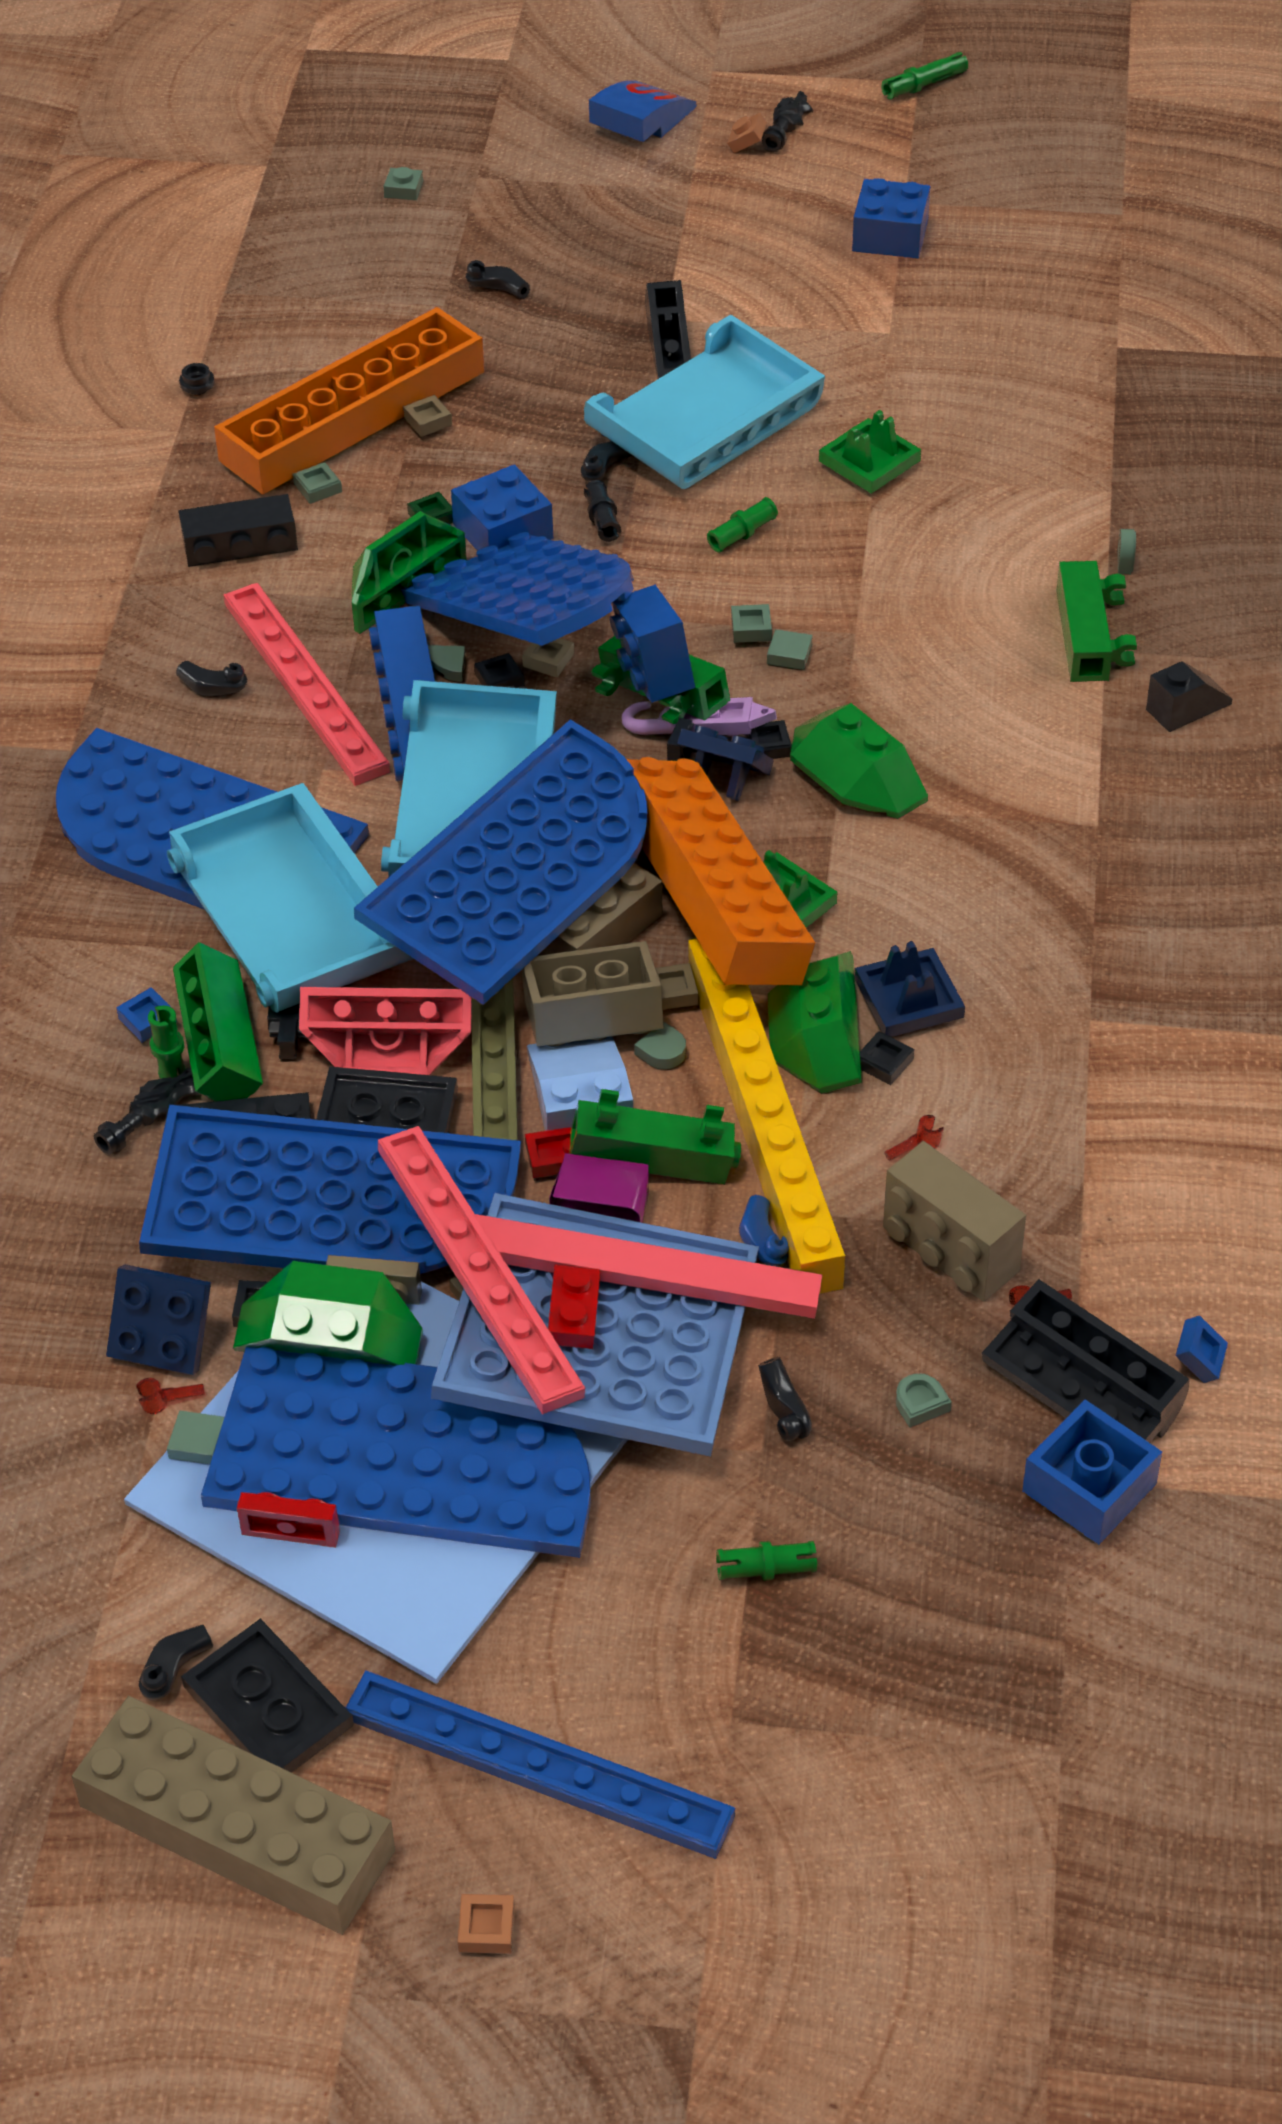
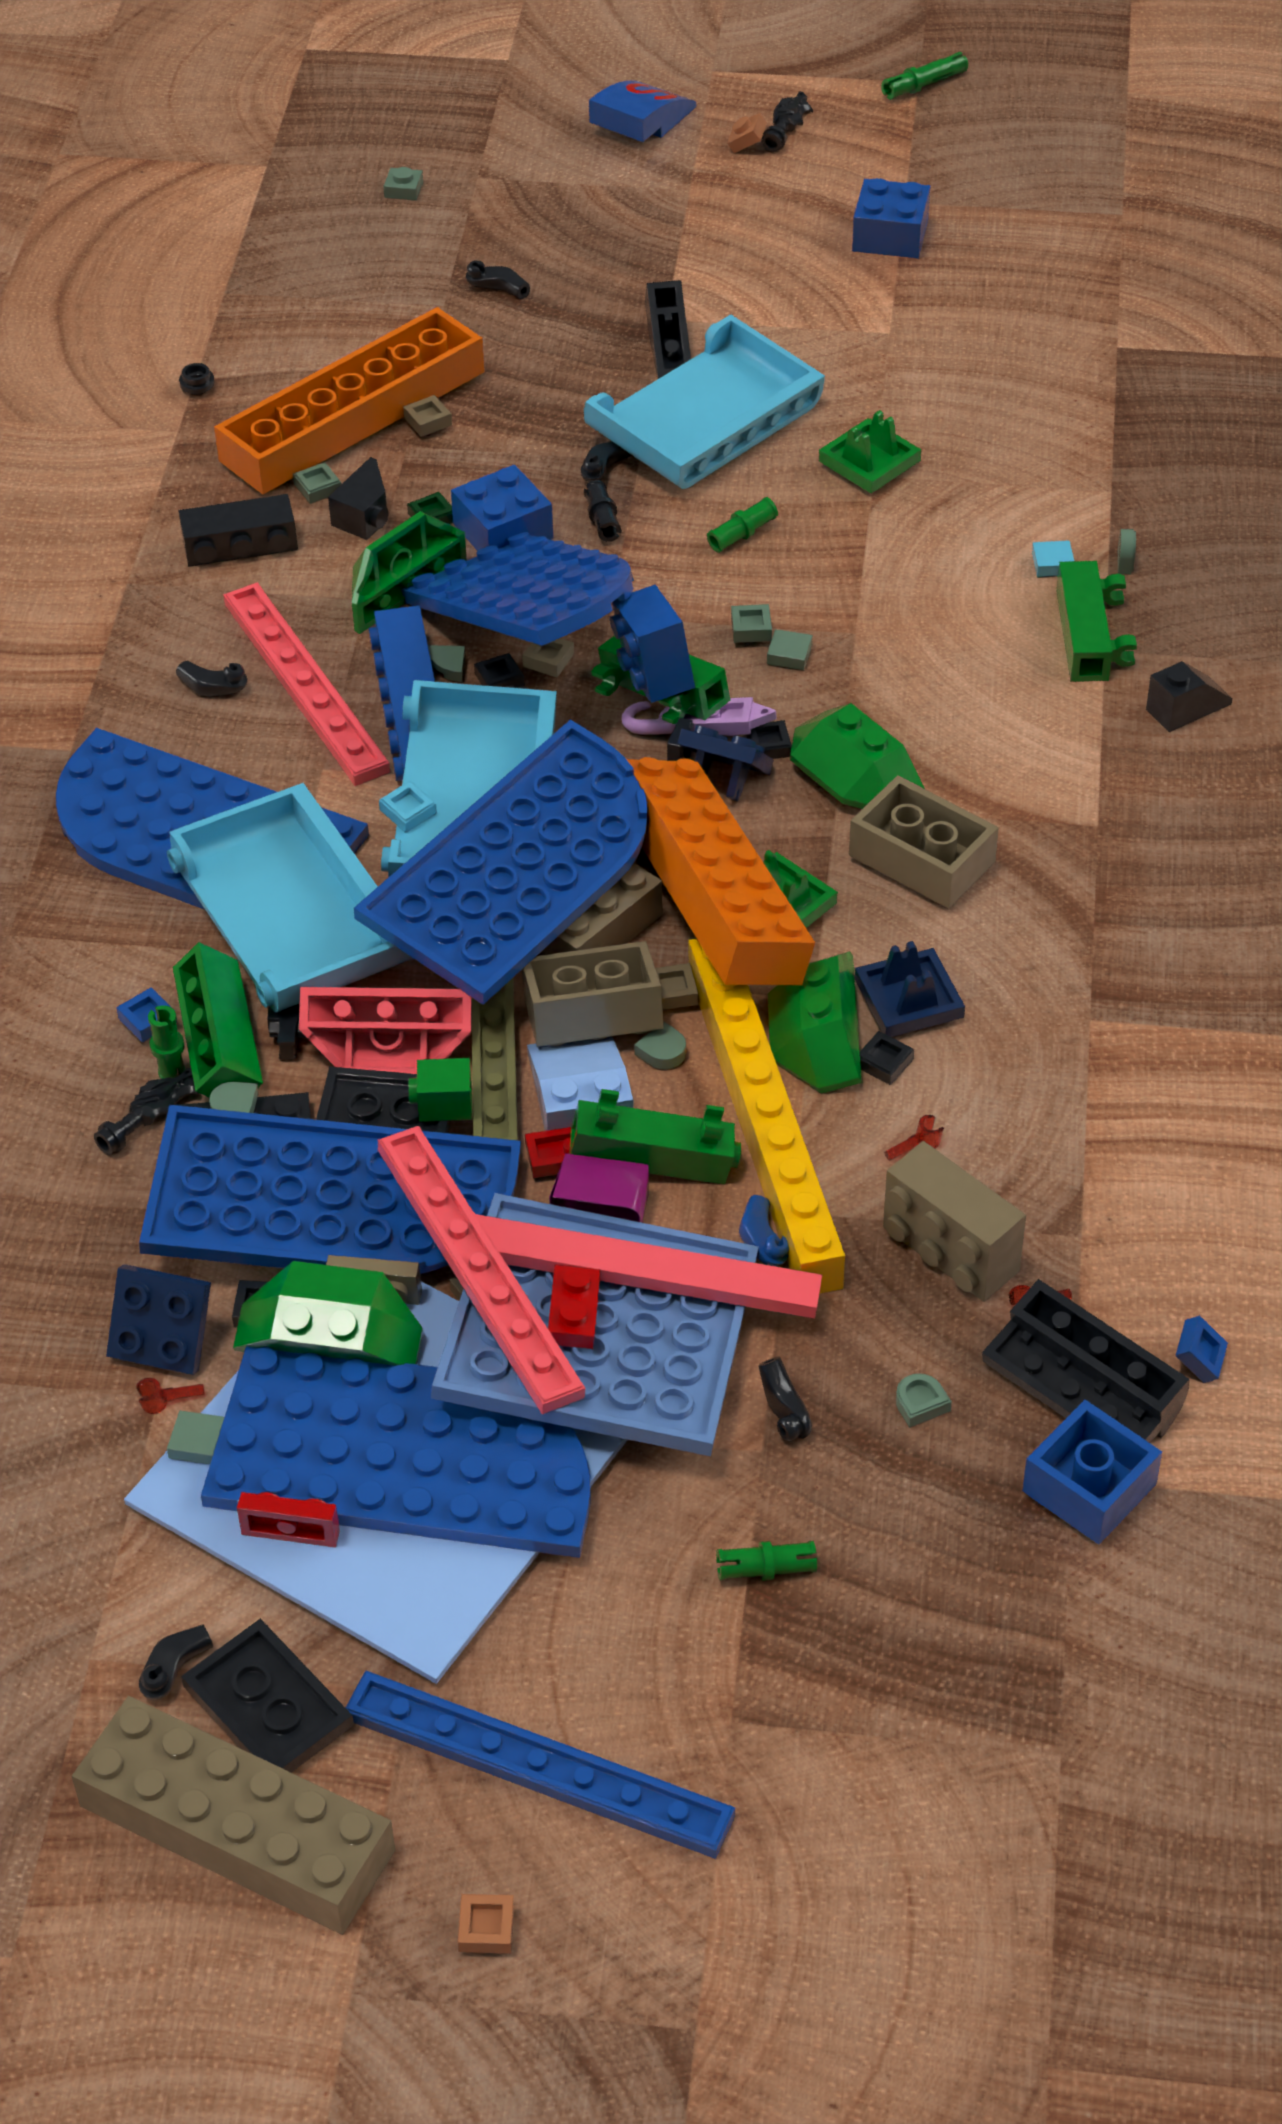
(234, 1097): none -> sand green tile
(360, 502): none -> black slope
(407, 806): none -> medium azure tile
(442, 1089): none -> green brick
(923, 841): none -> dark tan brick
(1049, 554): none -> medium azure tile

